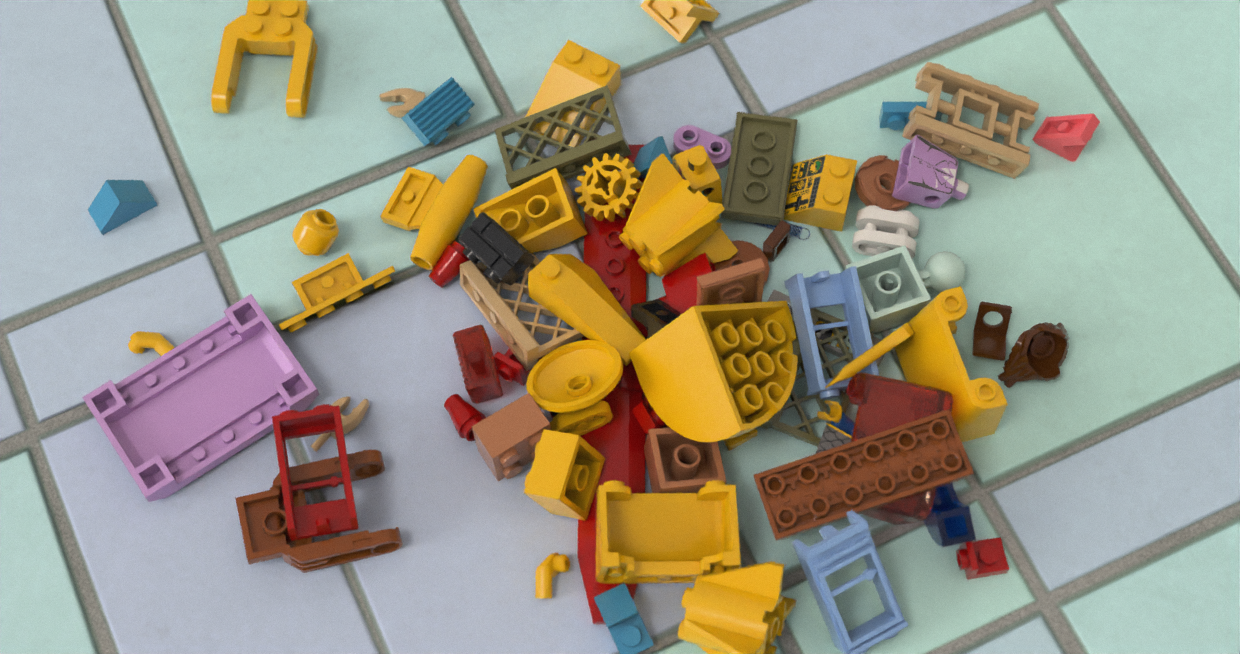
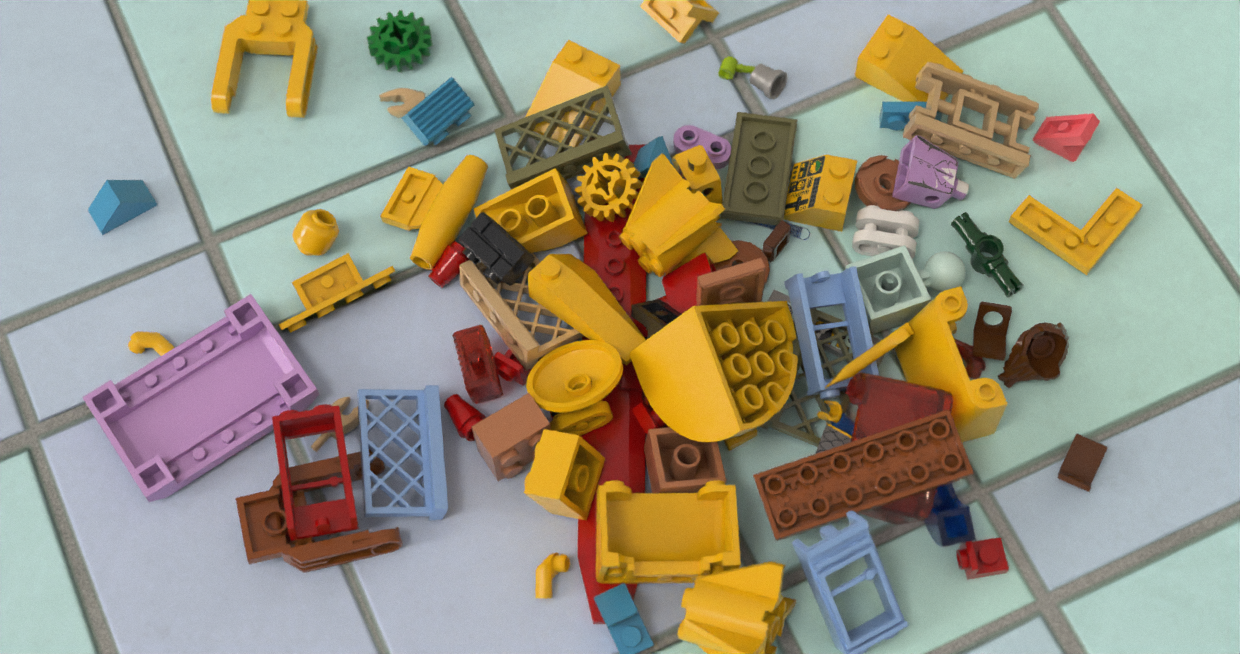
(388, 49): none -> green gear
(429, 444): none -> light blue fence
(730, 66): none -> lime hand
(768, 80): none -> light grey piece
(895, 59): none -> yellow slope
(975, 364): none -> clear red arm
(993, 266): none -> dark green pin
(1076, 246): none -> yellow plate
(1082, 462): none -> reddish brown bracket

